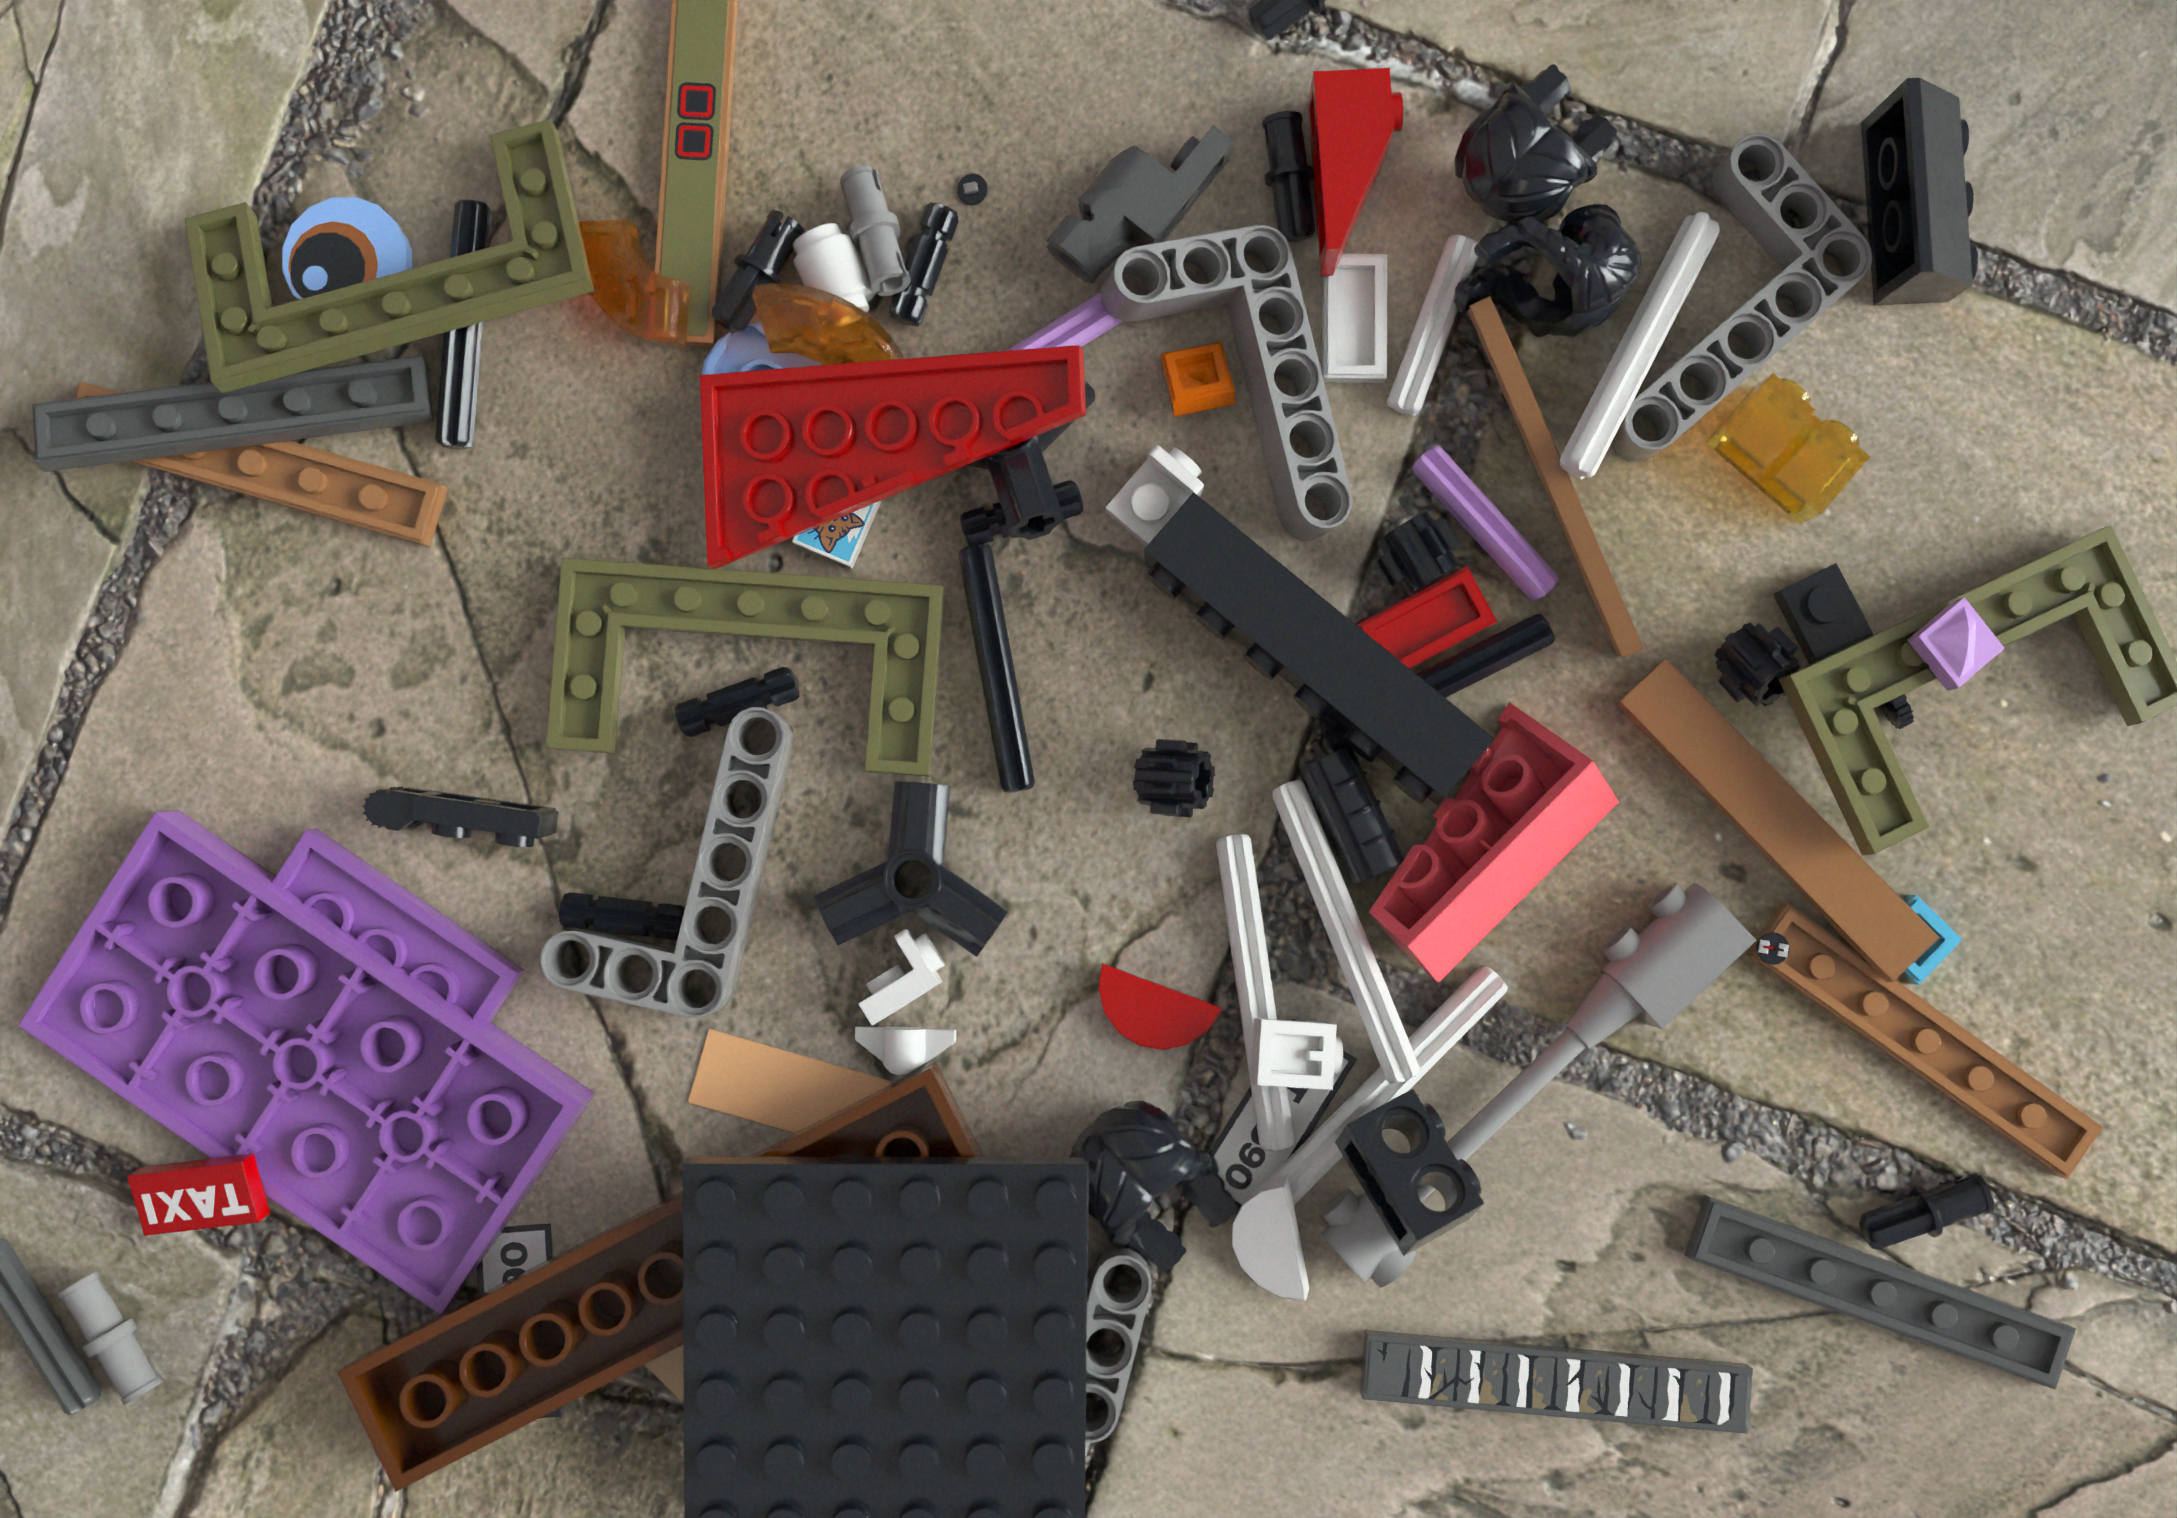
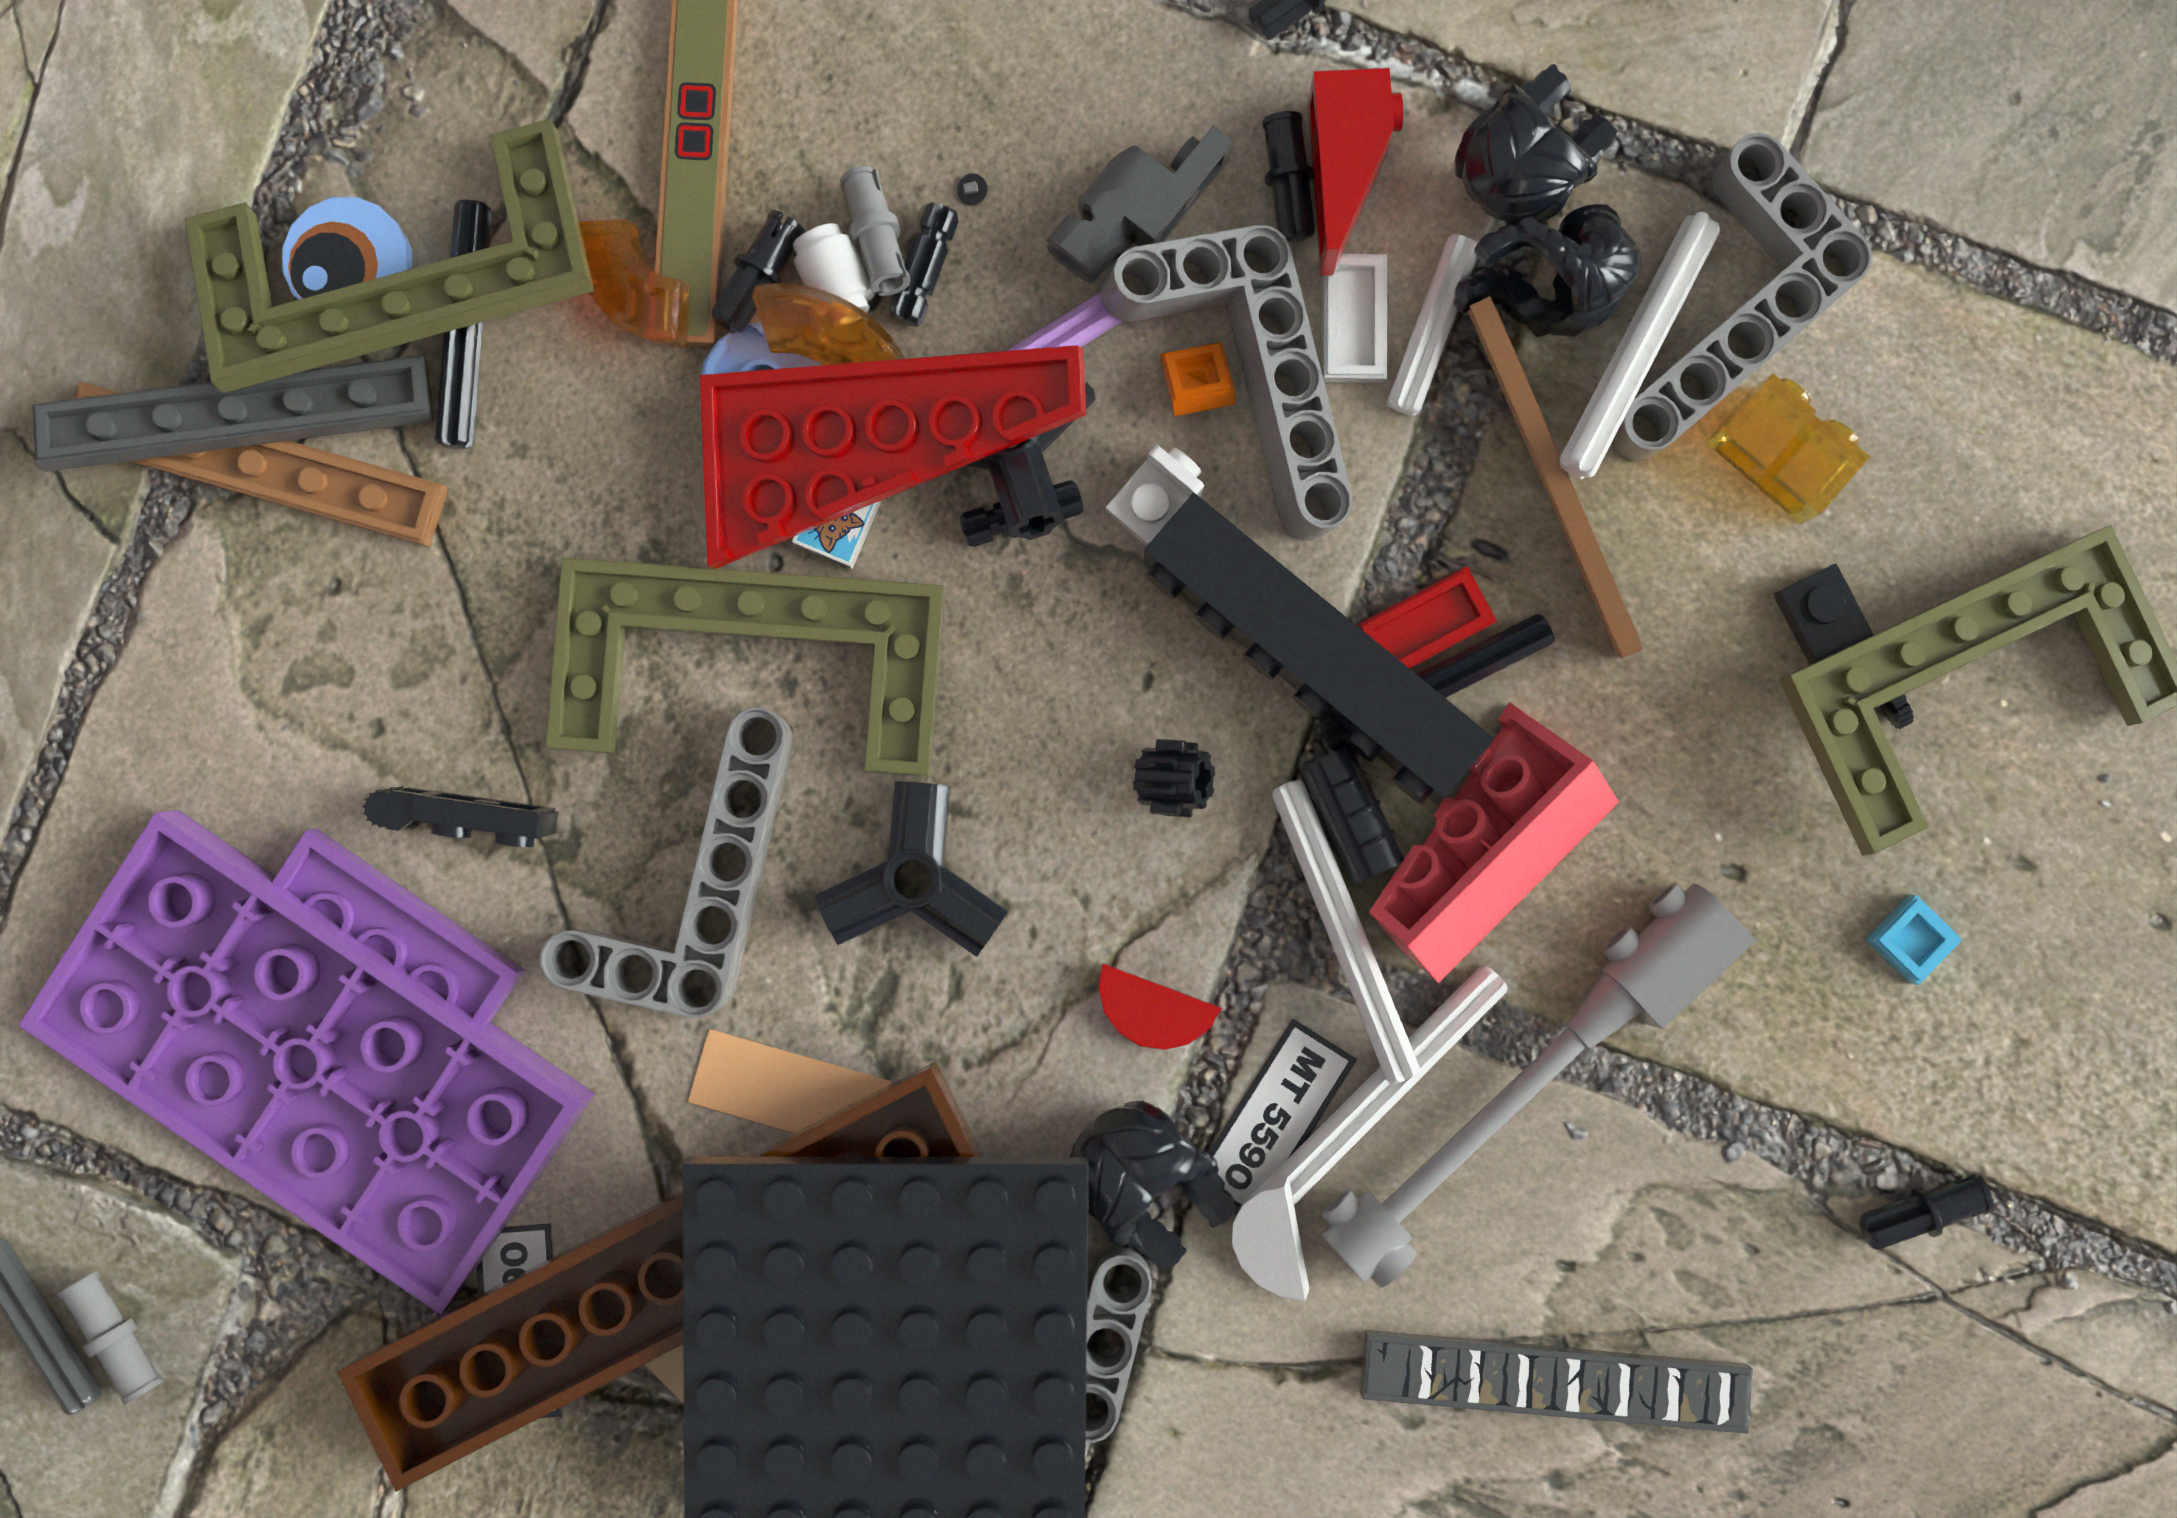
(199, 1194): red tile -> none
(621, 915): black axle -> none
(724, 704): black axle -> none
(894, 987): white bracket -> none
(905, 1048): white piece -> none
(996, 668): black axle -> none
(1252, 979): white axle -> none
(1295, 1054): white bracket -> none
(1394, 1177): black brick -> none
(1418, 552): black gear -> none
(1485, 523): lavender axle -> none
(1754, 663): black gear -> none
(1772, 948): black piece -> none
(1778, 821): medium nougat tile -> none
(1880, 1292): dark grey tile -> none
(1918, 196): black slope -> none
(1929, 1044): medium nougat tile -> none
(1956, 644): lavender tile -> none

